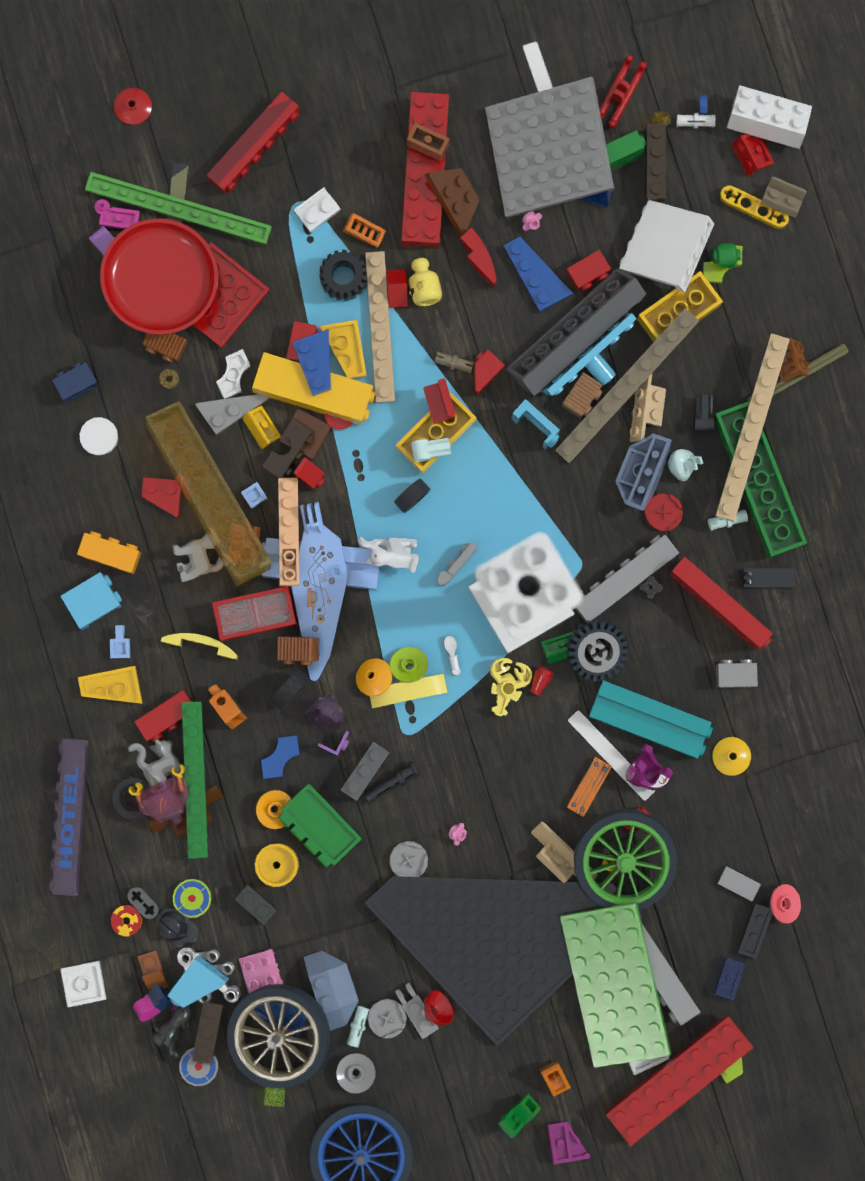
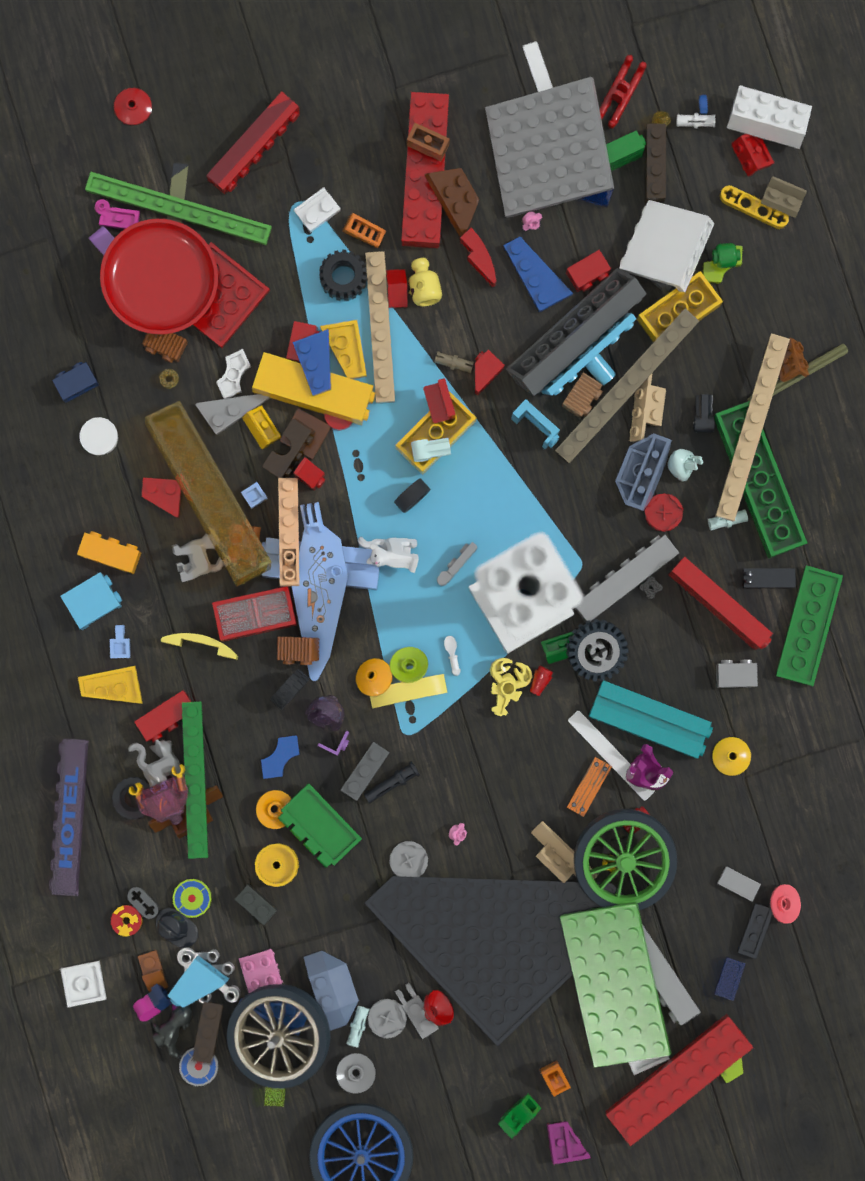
(230, 711): orange torso -> none
(809, 625): none -> green plate

